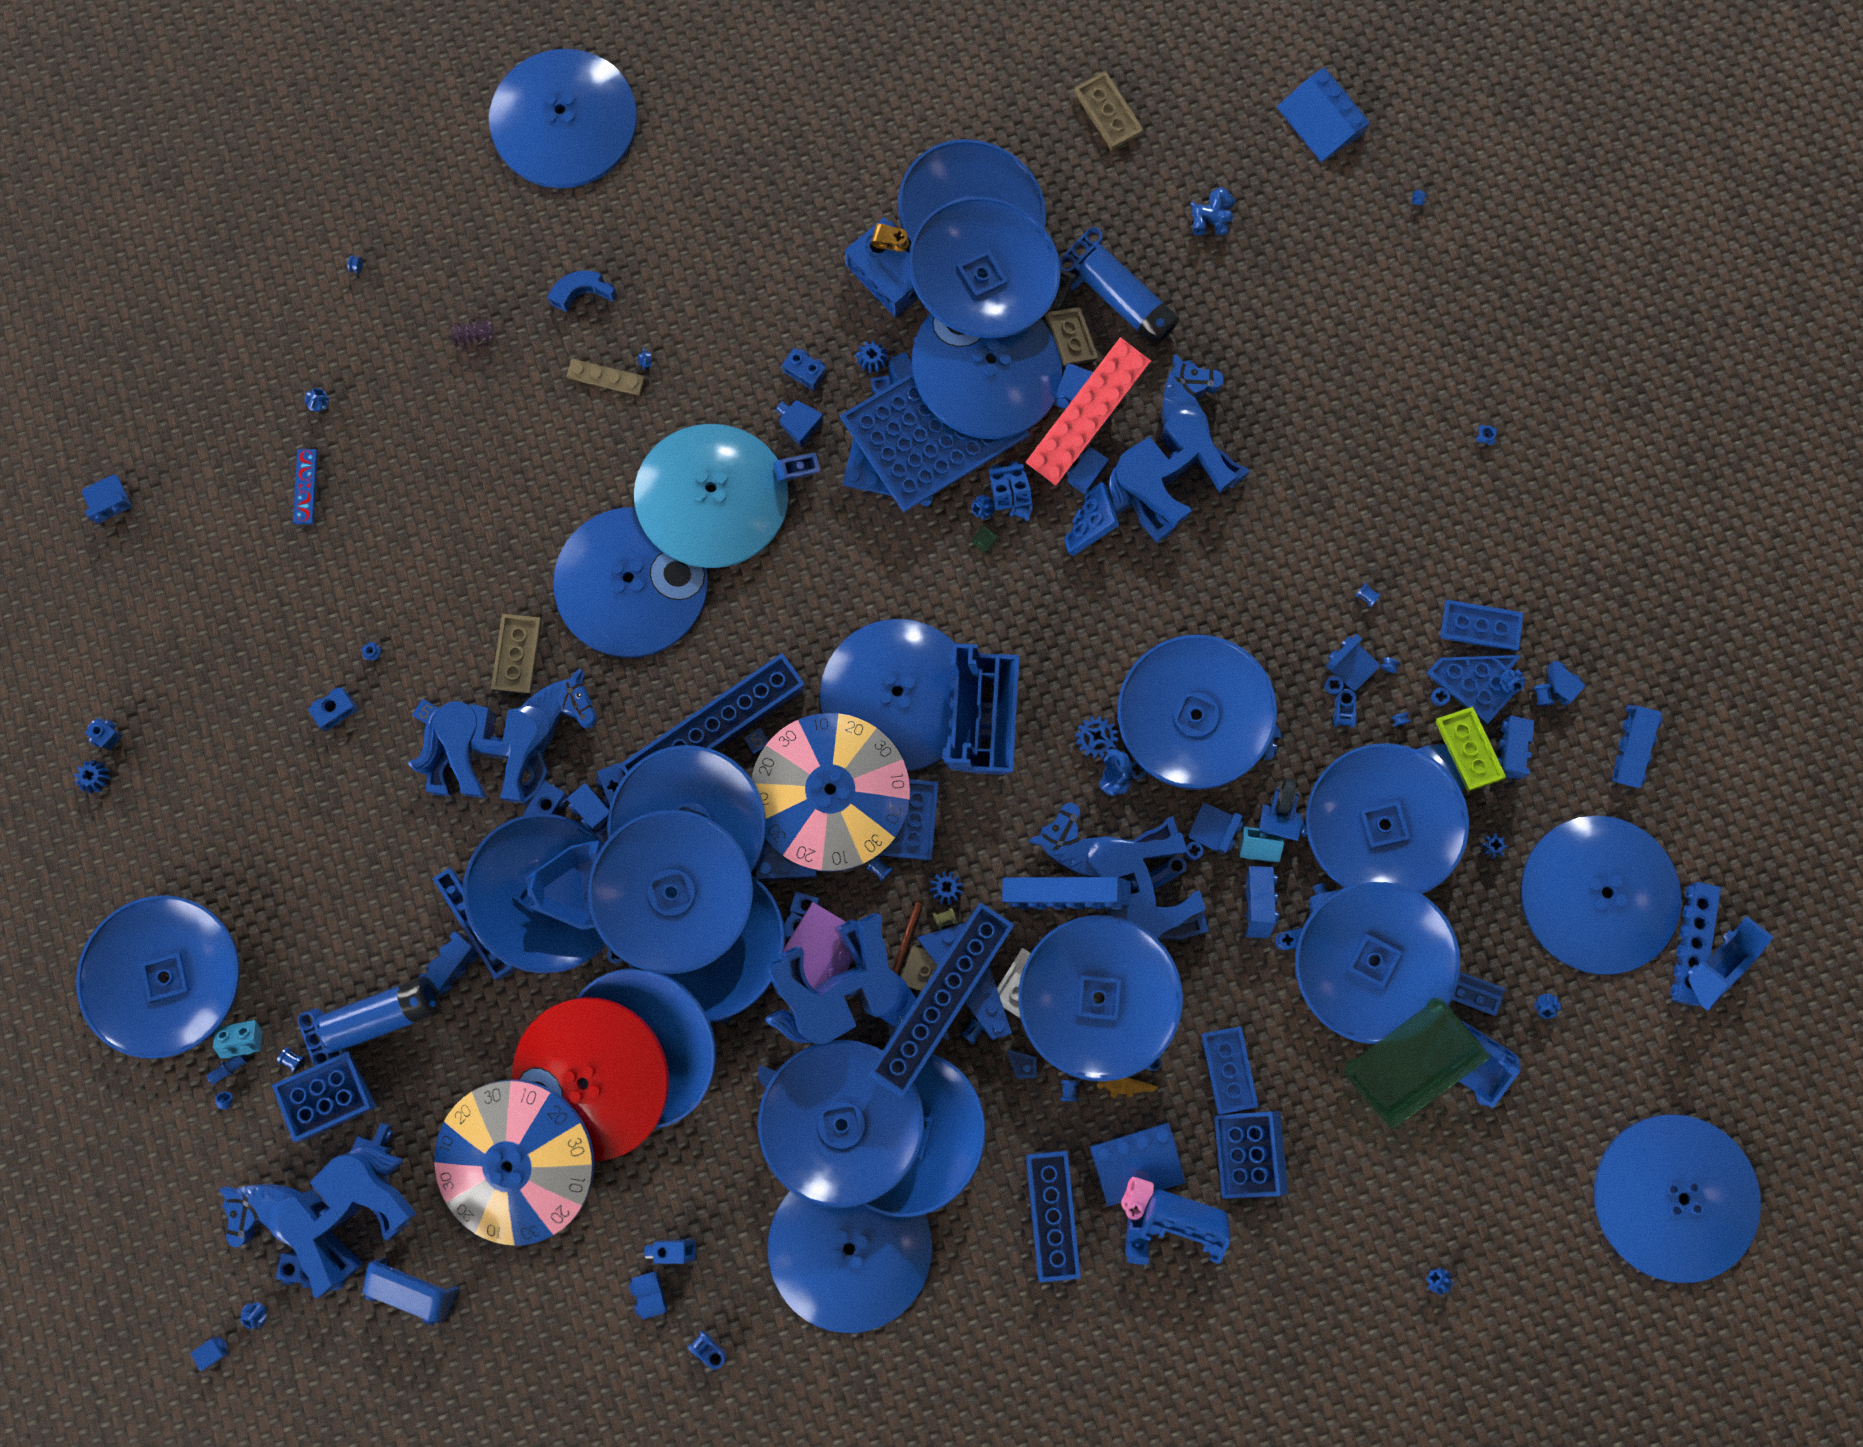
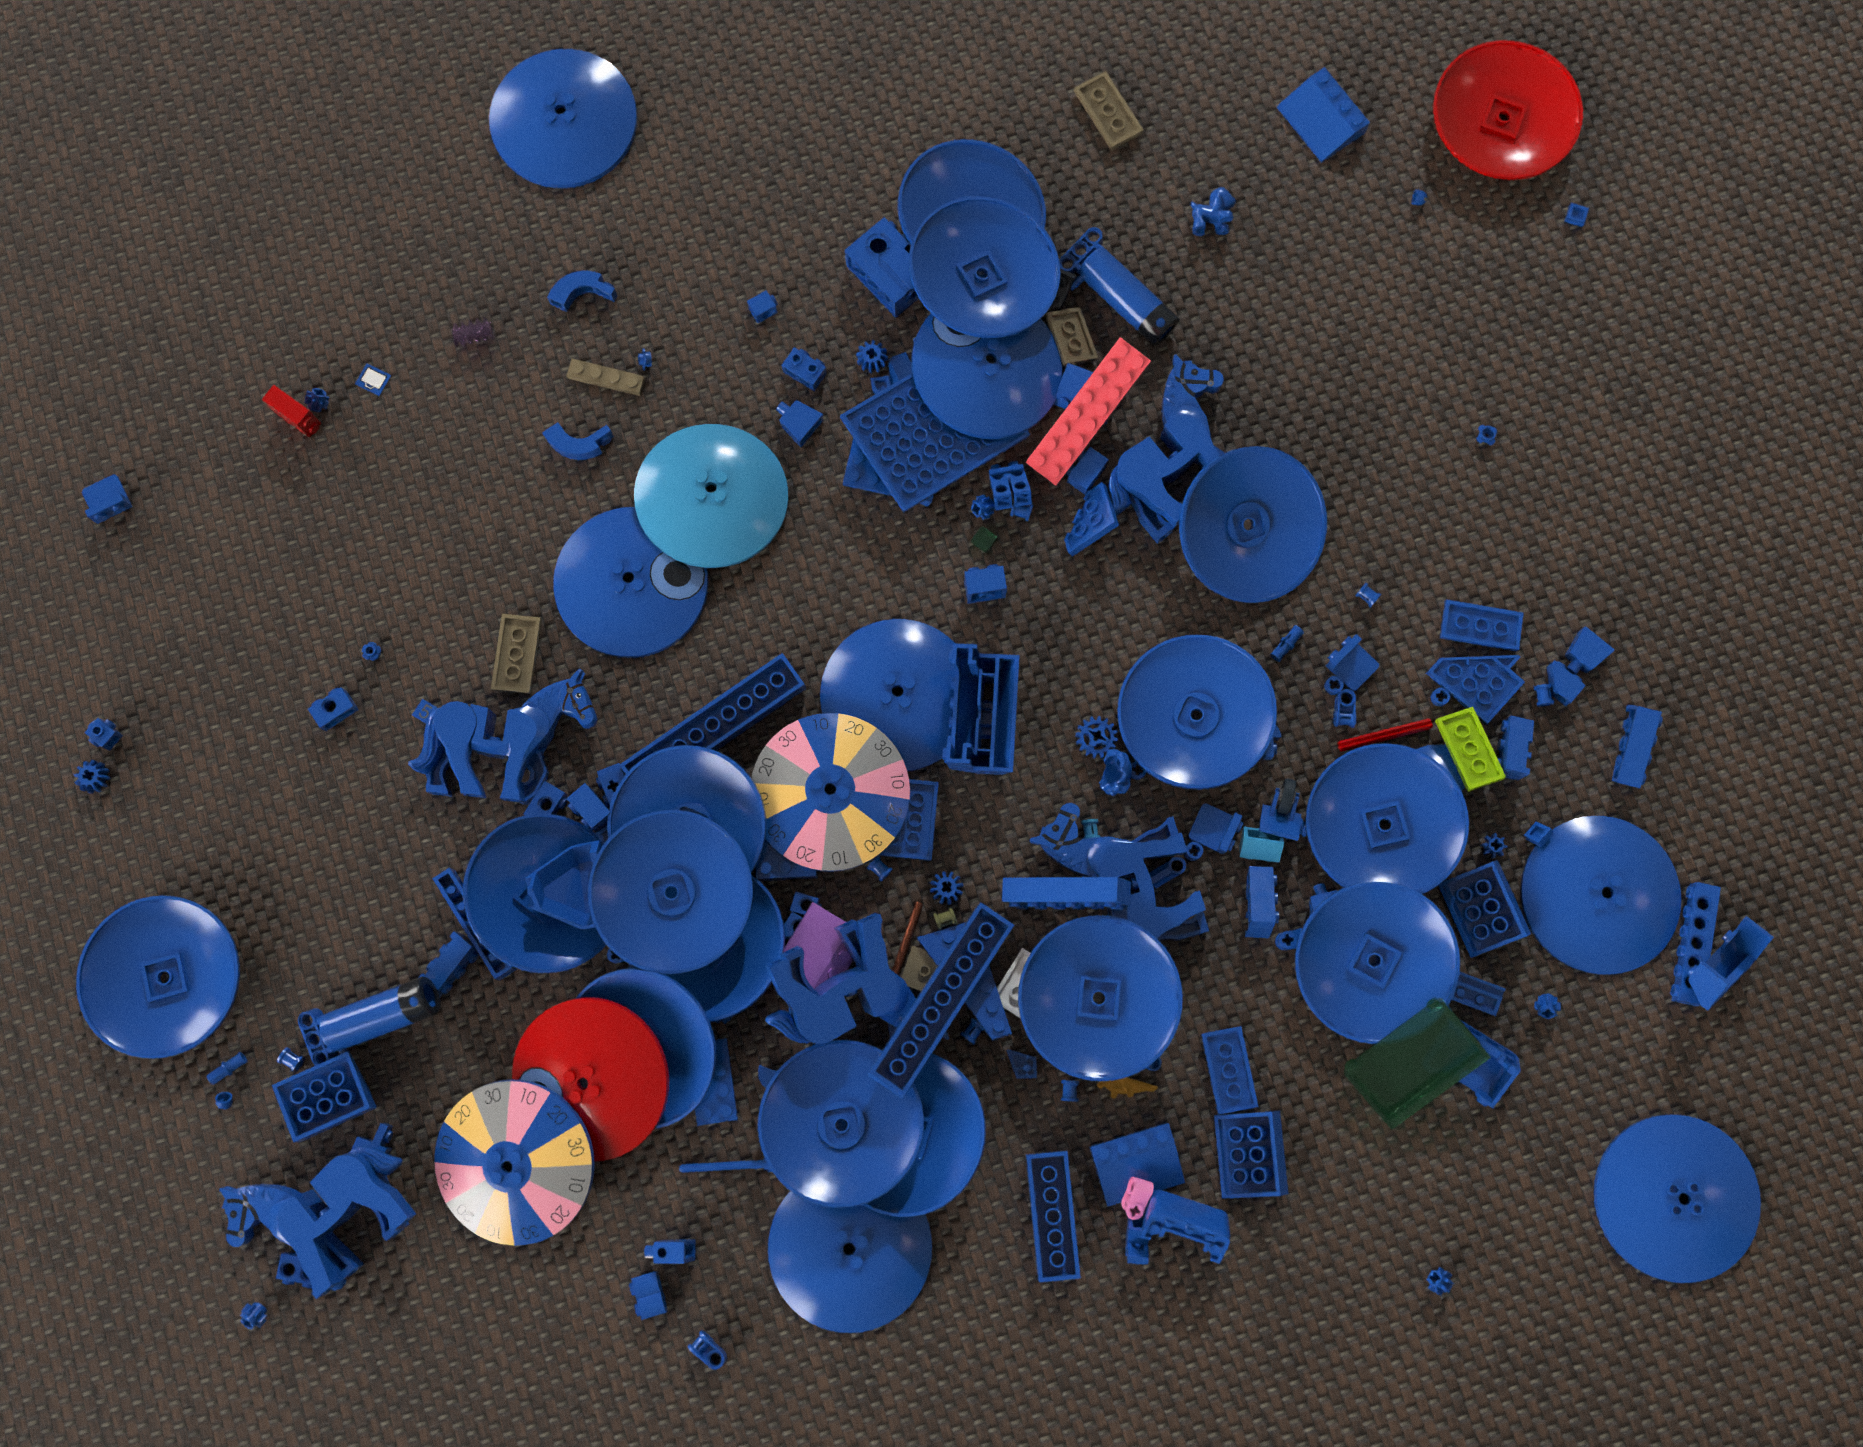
(210, 1353): blue brick -> none
(237, 1039): dark azure brick -> none
(291, 411): none -> red brick
(305, 486): blue tile -> none
(355, 264): blue bush -> none
(372, 379): none -> sticker
(408, 1292): blue windscreen -> none
(577, 448): none -> blue arch
(718, 1166): none -> blue piece
(720, 1100): none -> blue plate
(756, 741): blue tile -> none
(762, 306): none -> blue brick
(796, 467): blue brick -> none
(887, 238): pearl gold piece -> none
(985, 584): none -> blue brick
(1090, 828): none -> dark azure bush
(1284, 532): none -> blue dish
(1287, 643): none -> blue pin
(1384, 735): none -> red axle
(1390, 665): blue bush -> none
(1401, 719): blue bush -> none
(1484, 909): none -> blue slope
(1512, 680): blue gear -> none
(1513, 81): none -> red dish
(1538, 834): none -> blue plate
(1576, 214): none -> blue tile
(1586, 651): none -> blue torso

